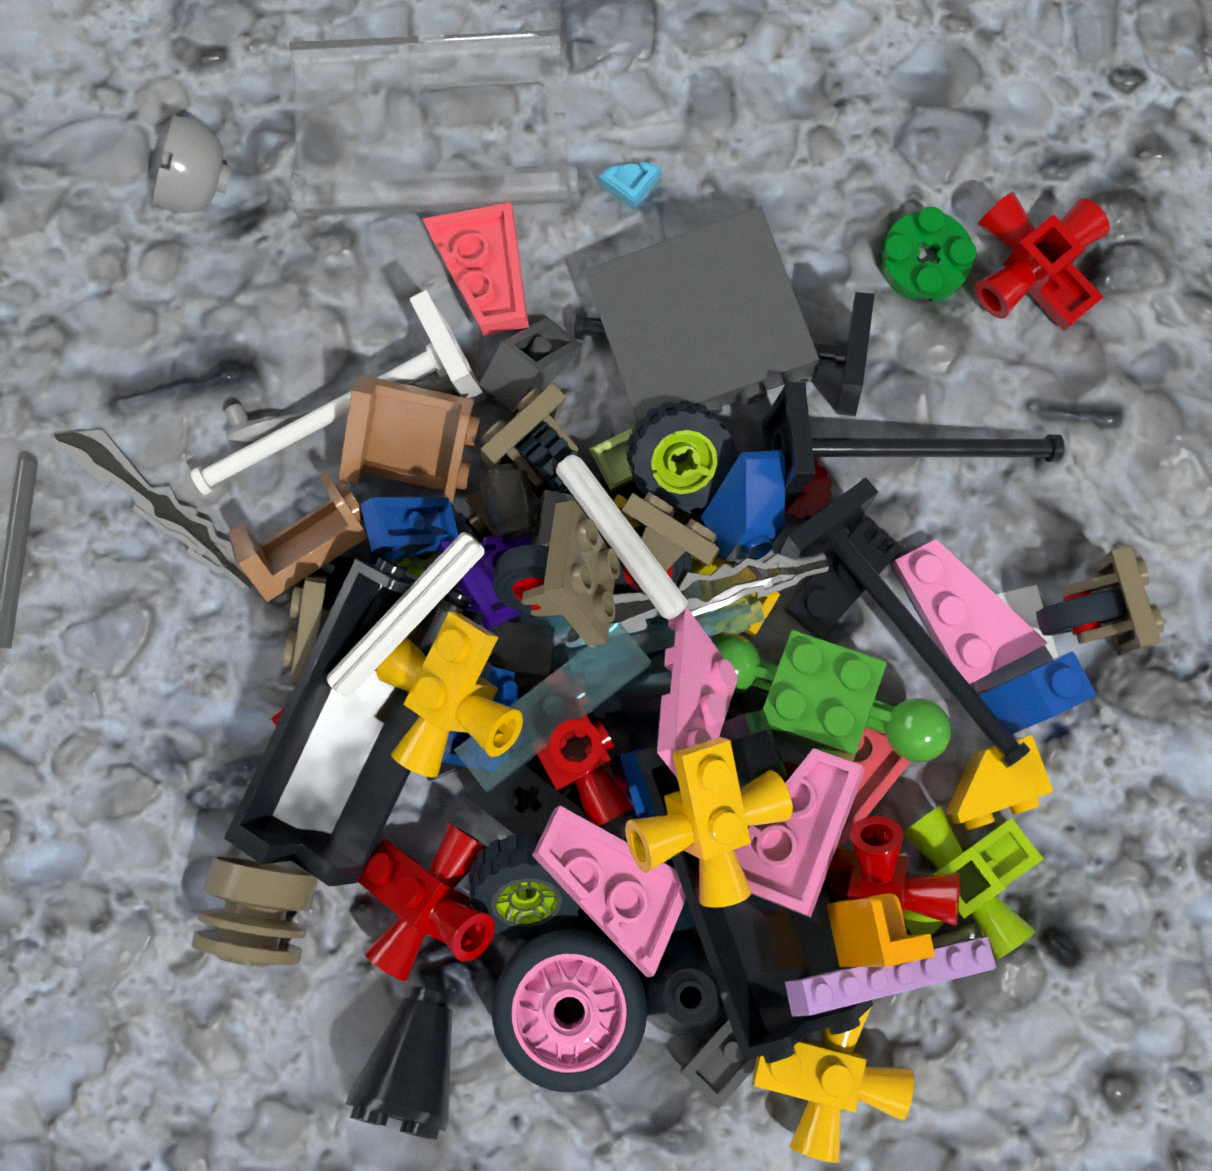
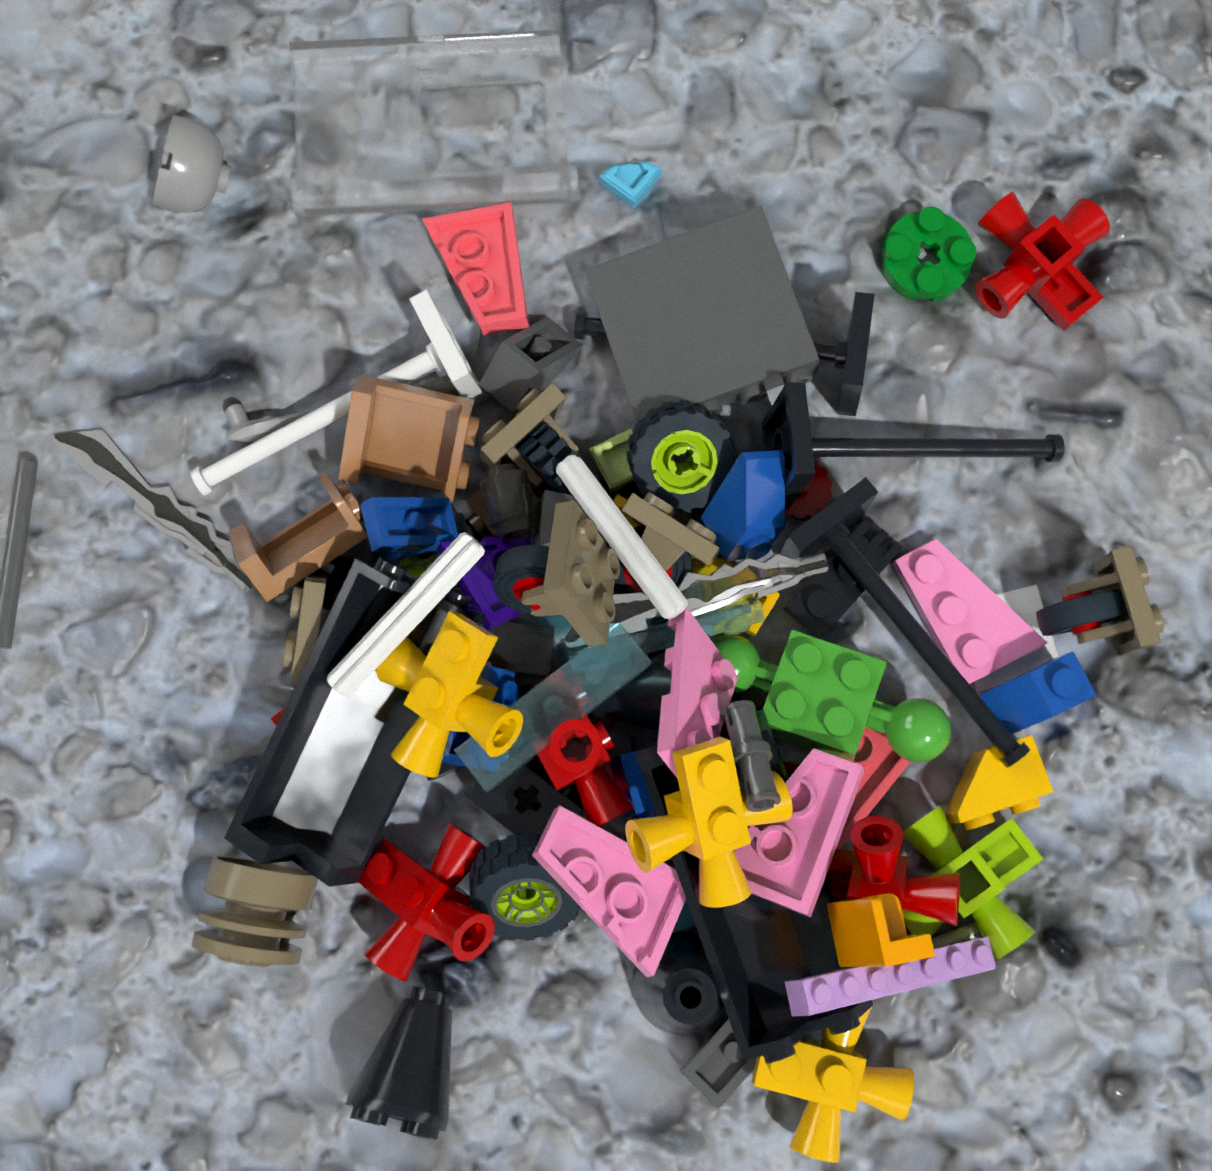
(559, 1053): wheel -> none
(751, 756): none -> dark grey pin

